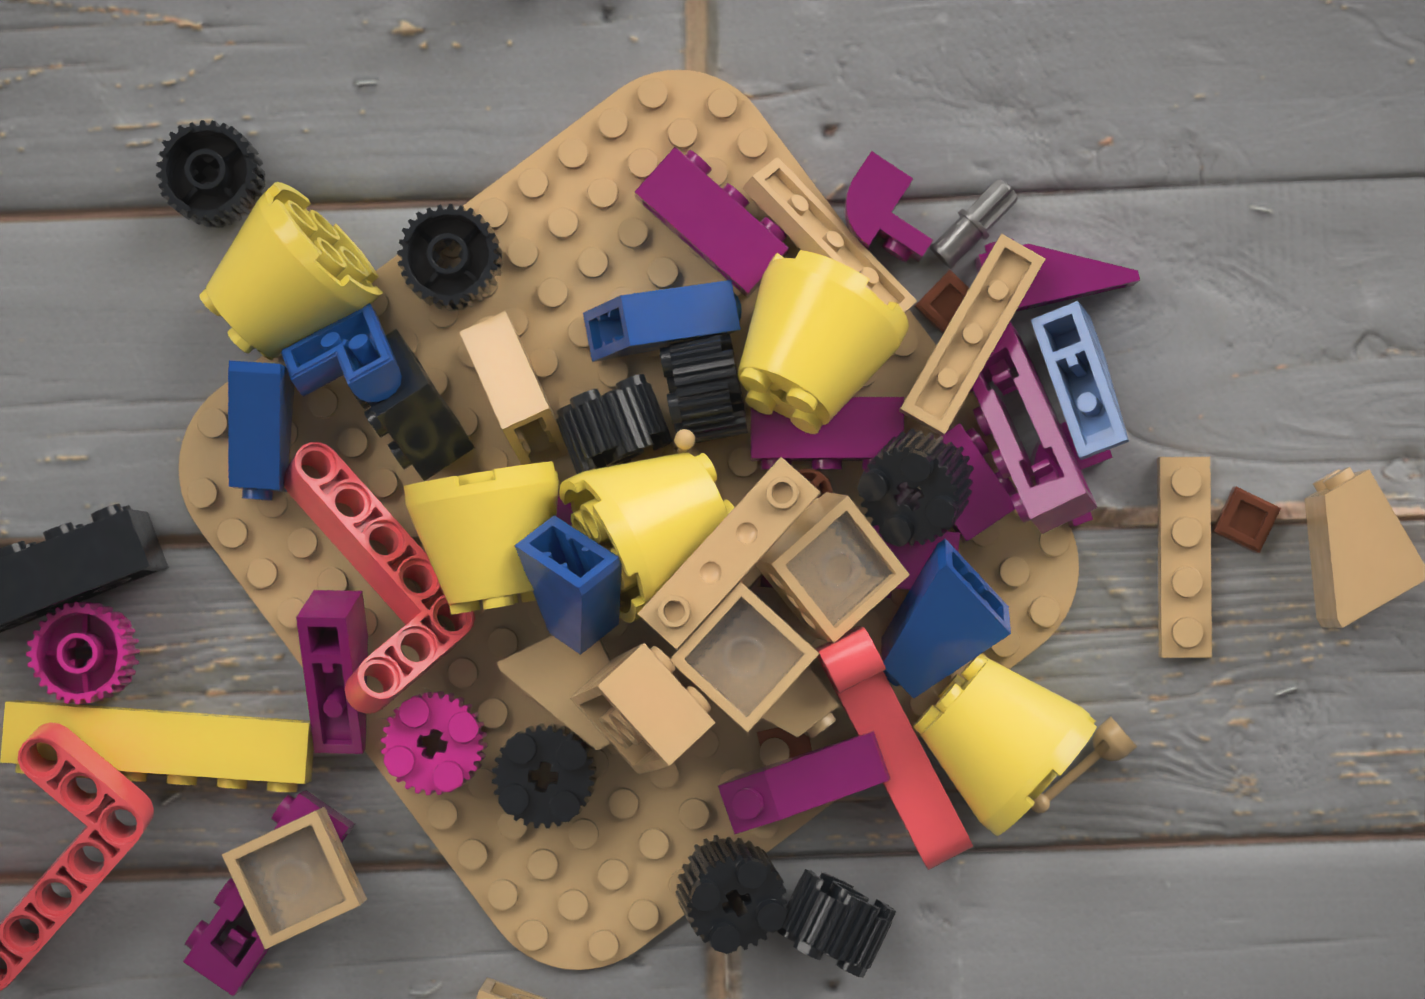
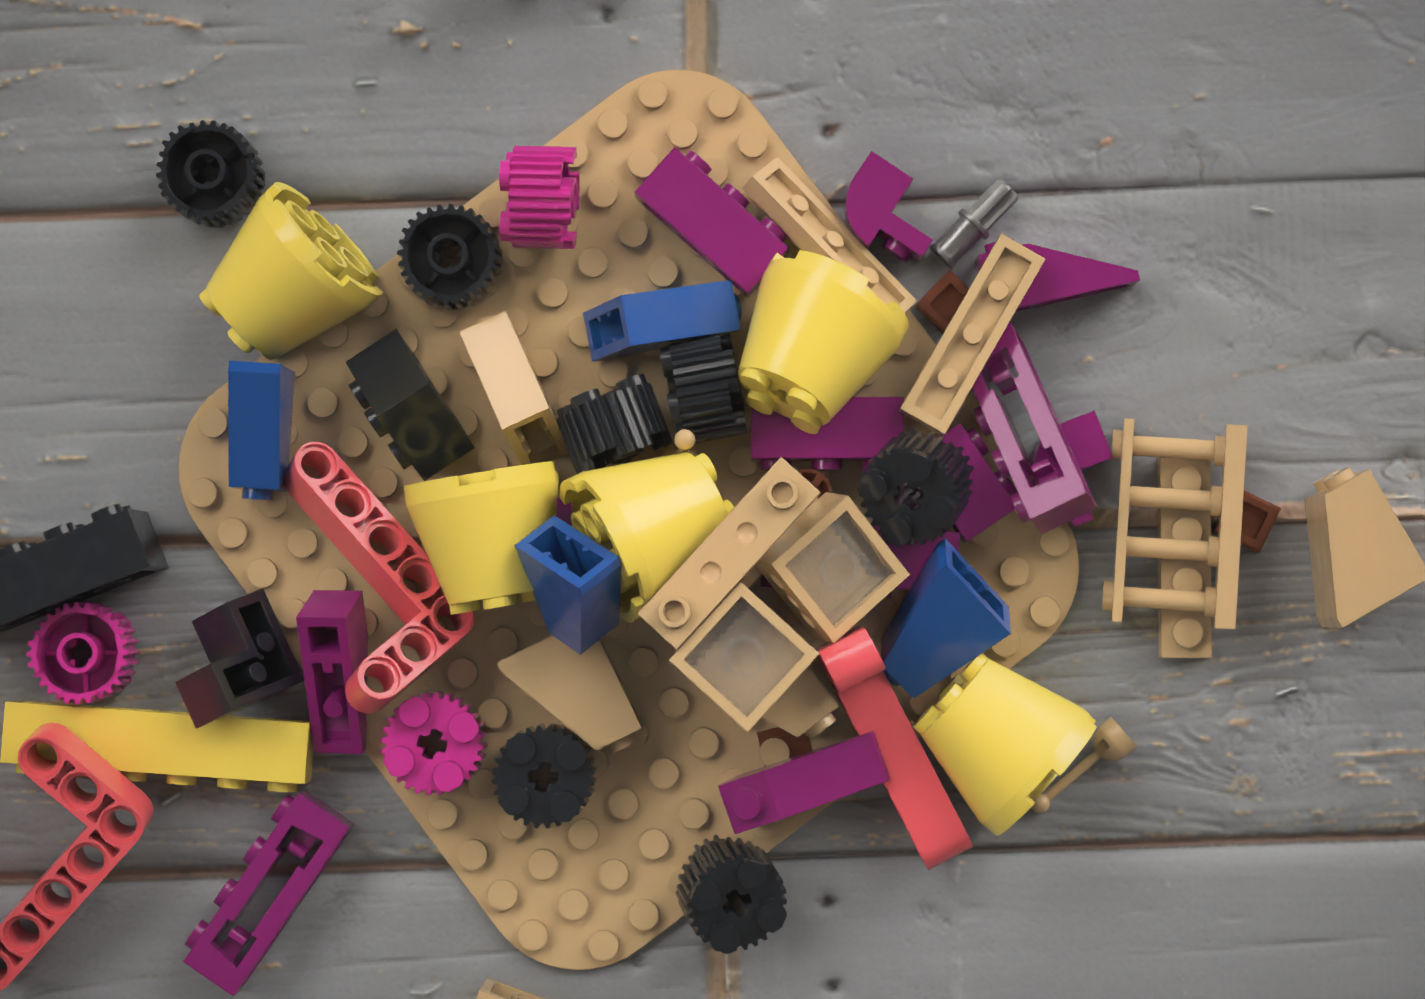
(245, 657): none -> black brick
(294, 877): piece -> none
(347, 348): blue brick -> none
(540, 197): none -> dark pink brick
(644, 708): tan brick -> none
(837, 921): black brick -> none
(1081, 379): medium blue slope -> none
(1221, 501): none -> tan fence

